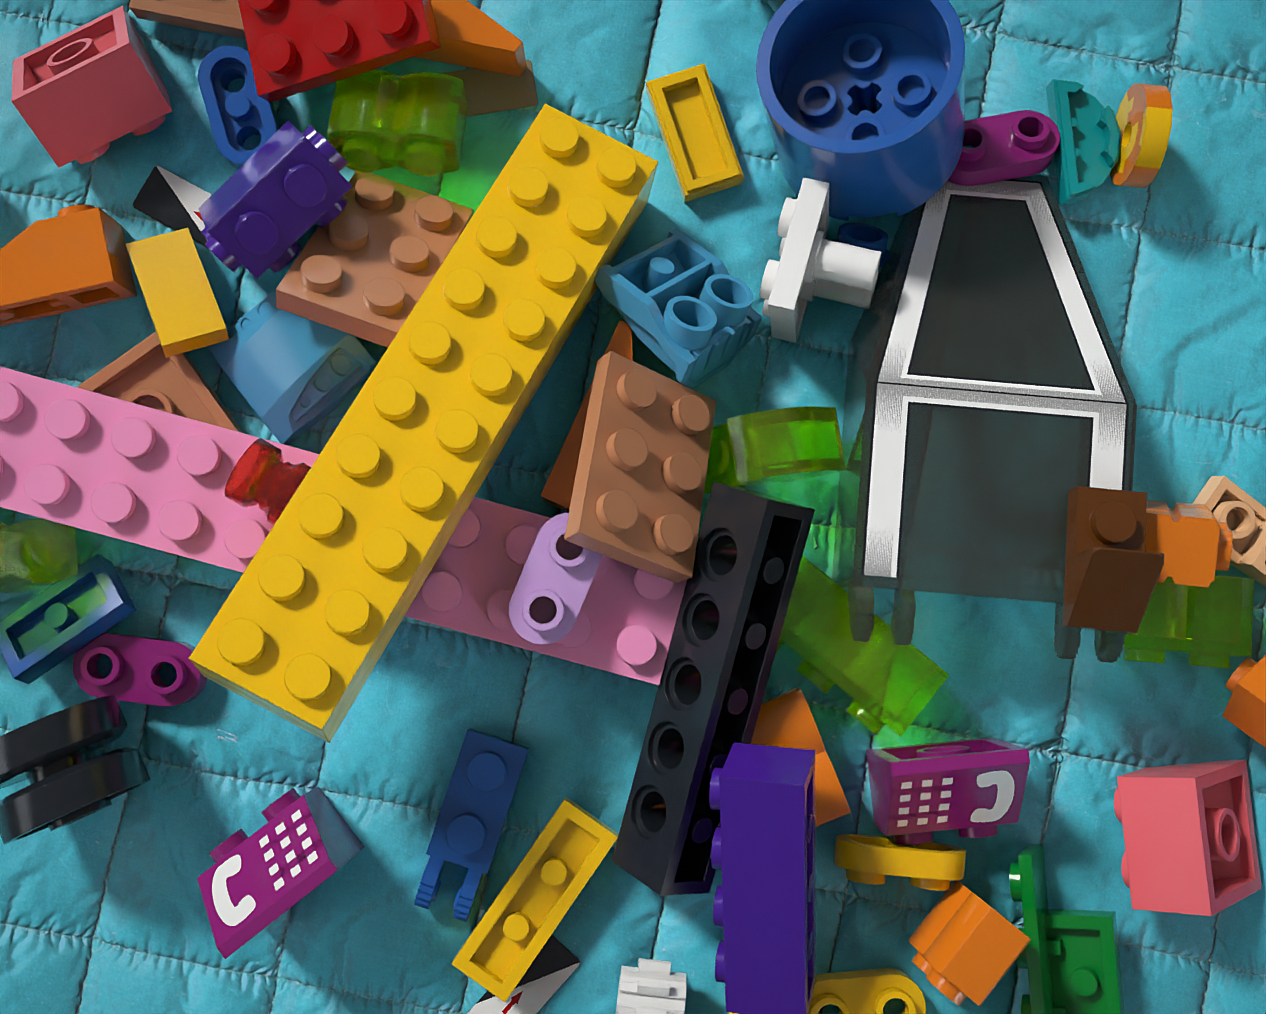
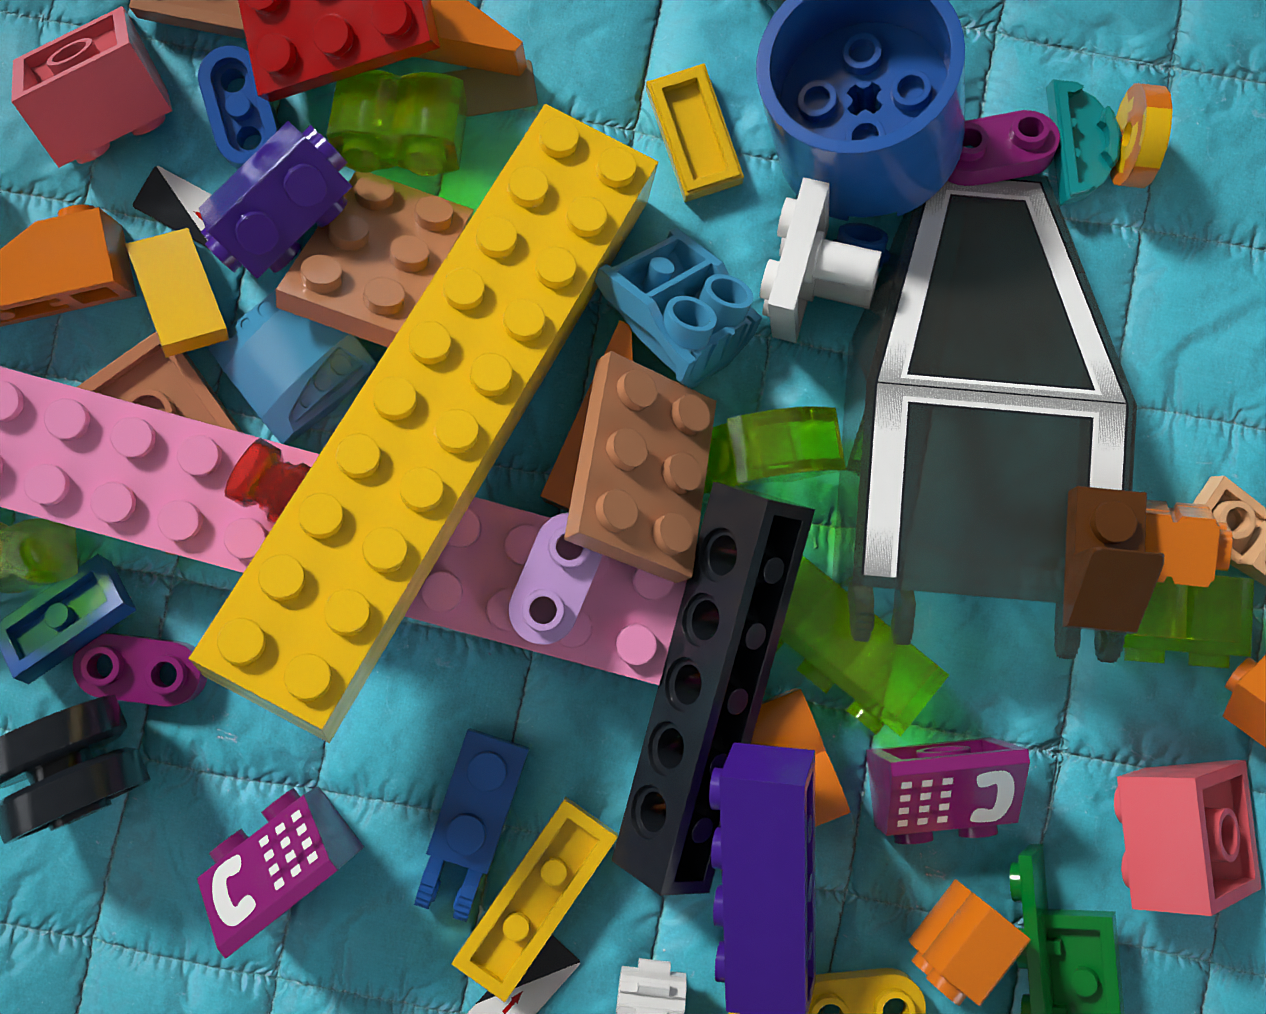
(873, 857): yellow plate -> none

